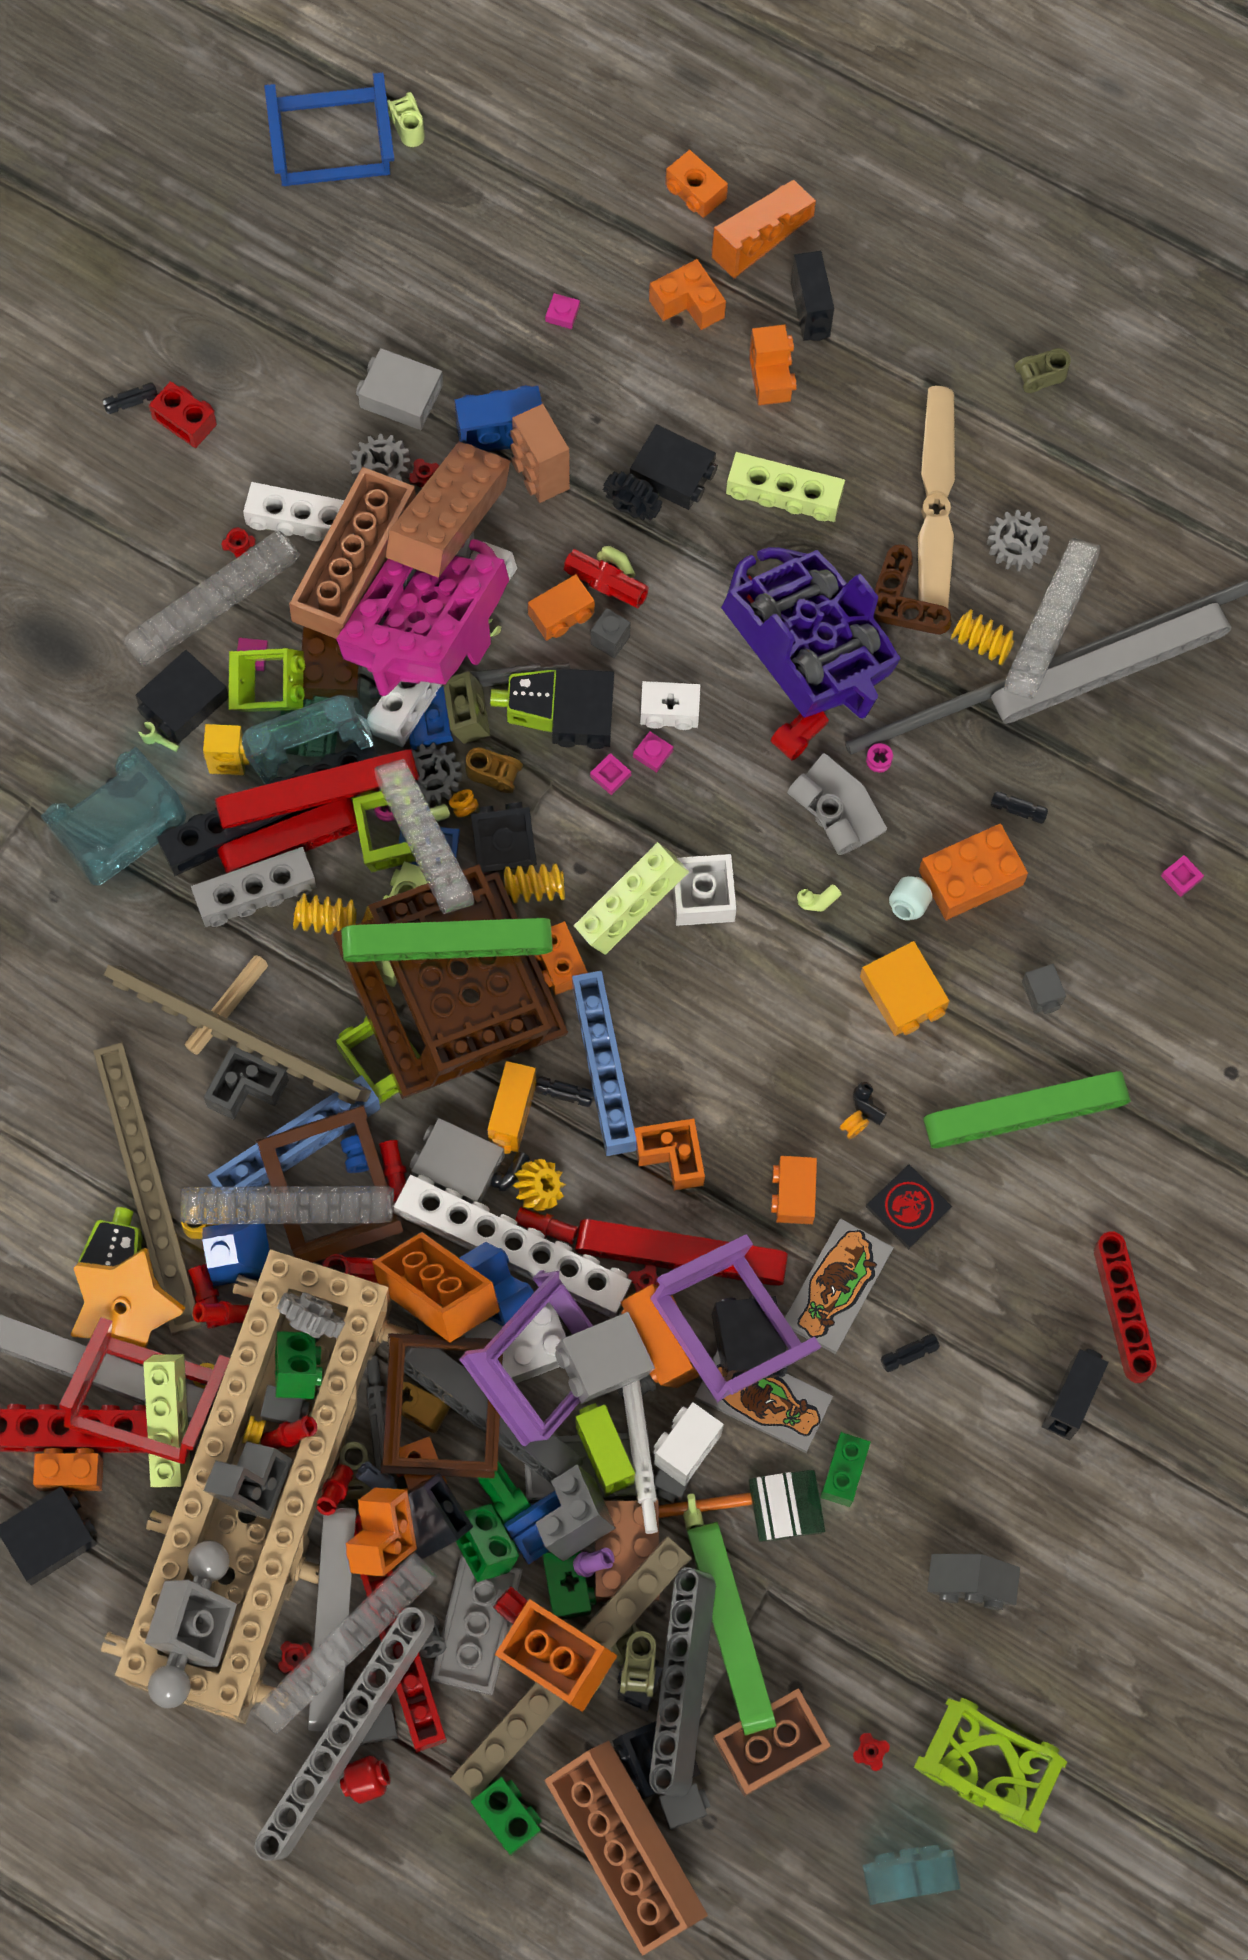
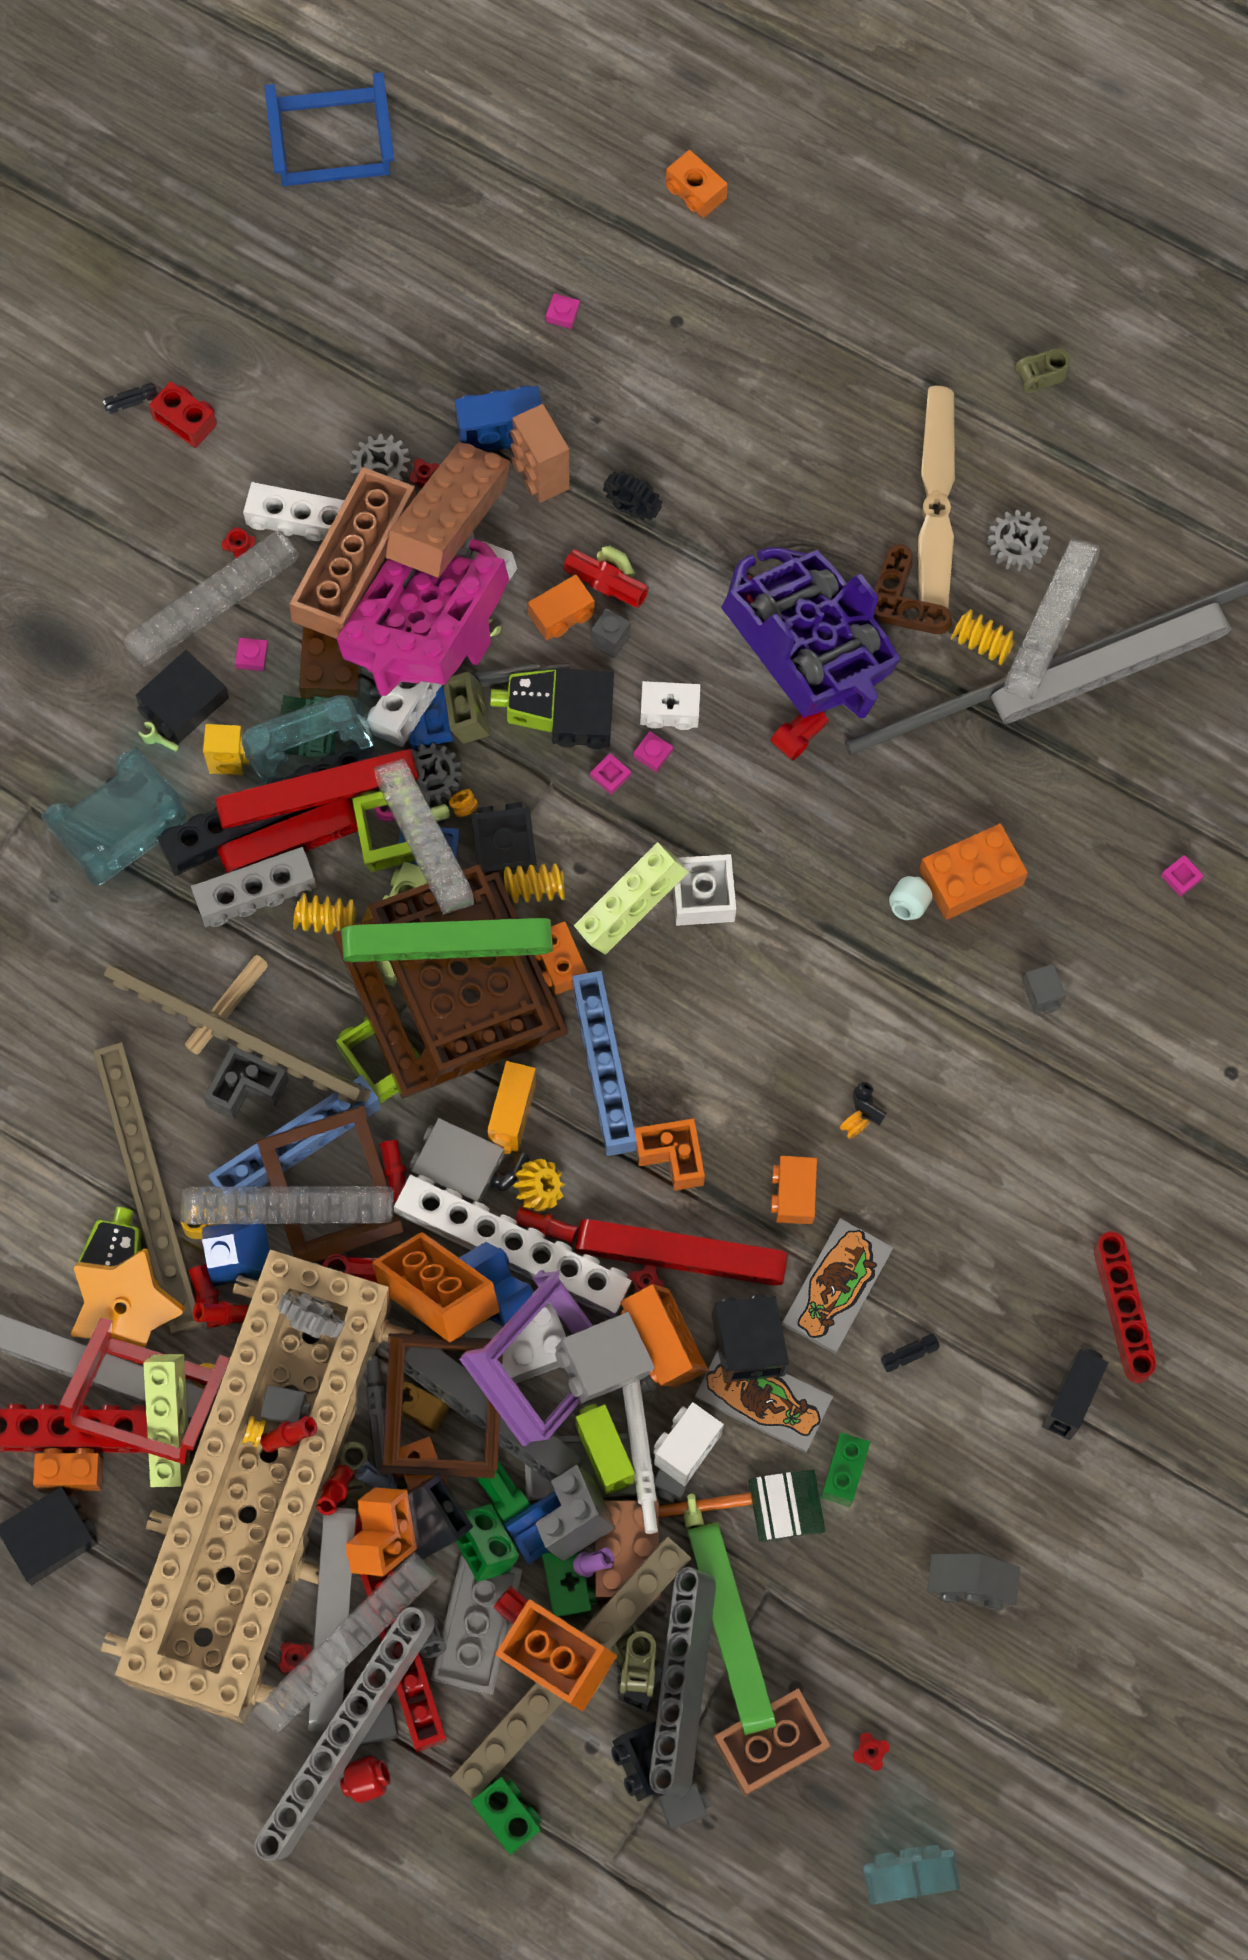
(190, 1624): light grey brick -> none
(243, 679): lime window -> none
(253, 1482): dark grey brick -> none
(296, 1365): green brick -> none
(355, 1156): blue wheel -> none
(399, 388): light grey brick -> none
(407, 120): yellowish green piece -> none
(494, 772): pearl gold piece -> none
(564, 1091): black axle -> none
(625, 1847): nougat brick -> none
(674, 466): black brick -> none
(690, 290): orange brick -> none
(700, 1269): medium lavender piece -> none
(761, 227): orange wedge -> none
(770, 364): orange brick -> none
(777, 475): yellowish green brick -> none
(812, 296): black brick -> none
(817, 902): yellowish green arm -> none
(832, 786): light grey panel -> none
(879, 748): dark pink bush -> none
(905, 989): light orange brick -> none
(908, 1206): tile -> none
(945, 1770): lime fence -> none
(1019, 807): black axle -> none
(1026, 1109): bright green beam -> none

